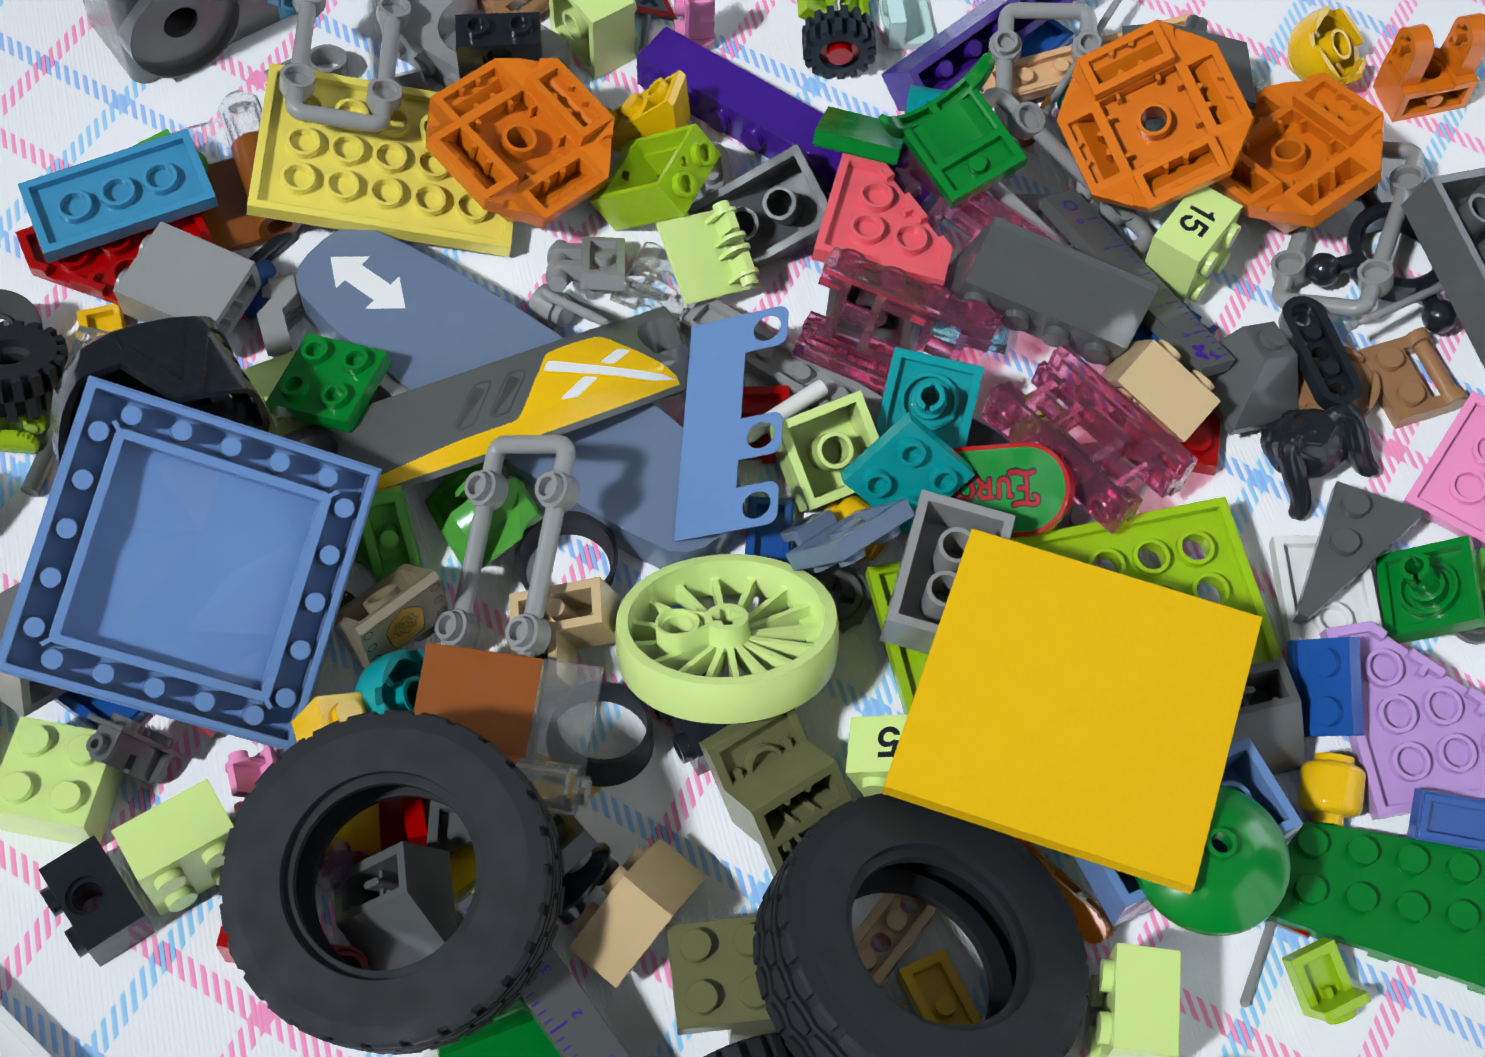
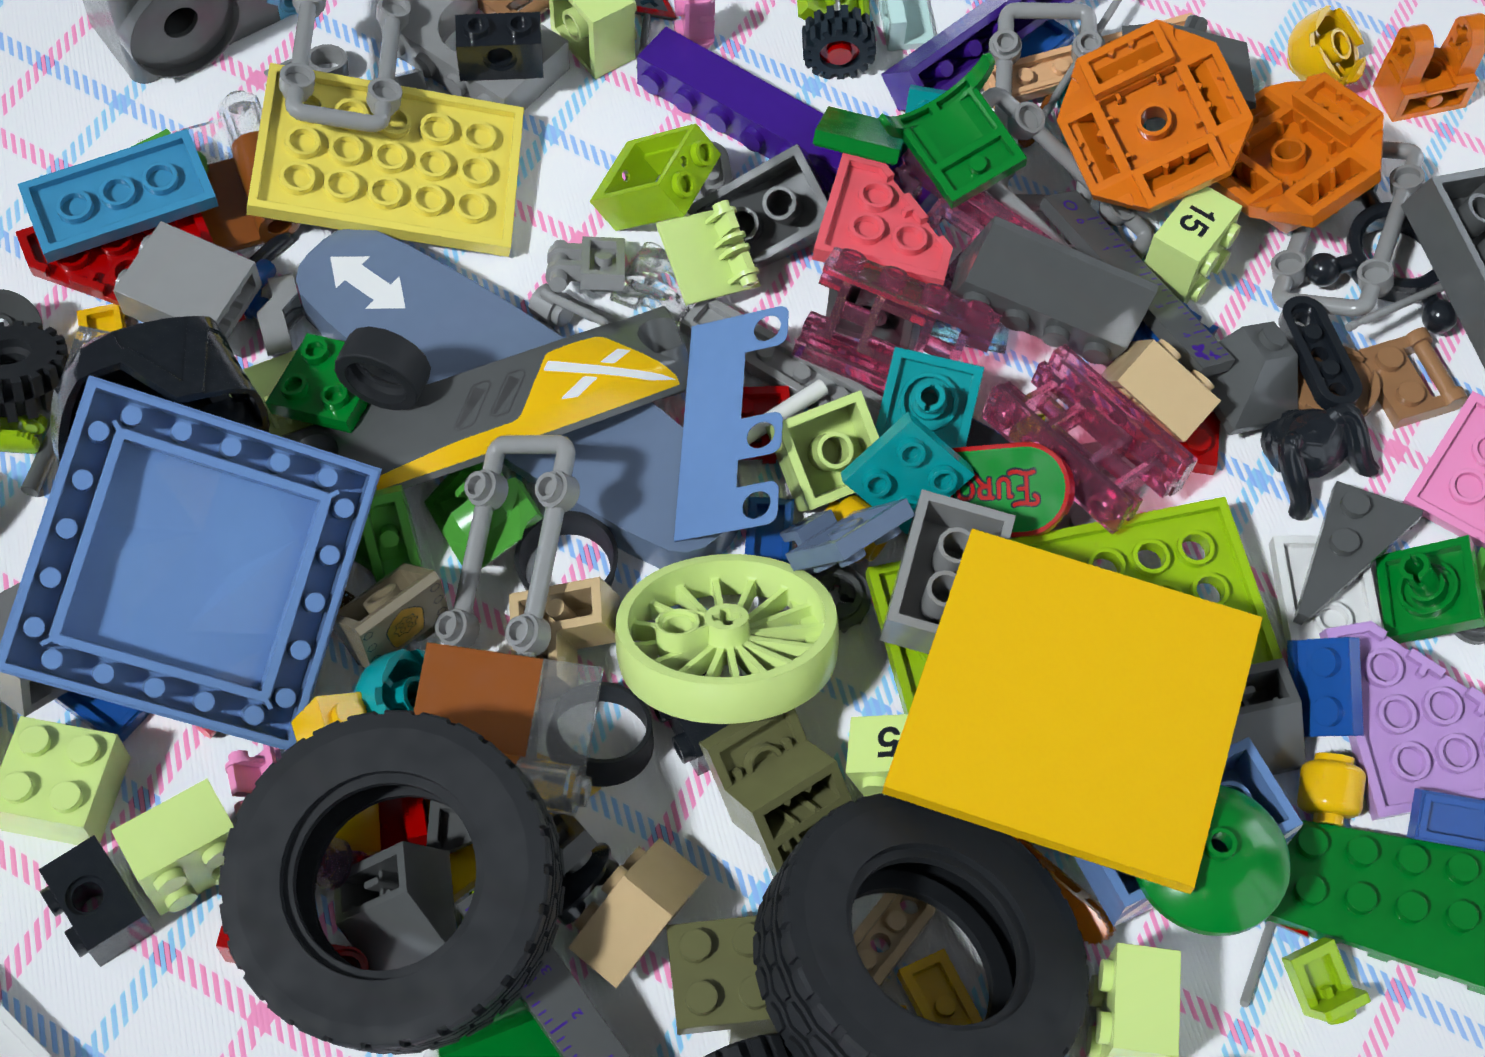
(126, 750): dark grey hinge -> none
(382, 368): none -> black tyre
(522, 138): orange piece -> none
(653, 111): yellow slope -> none

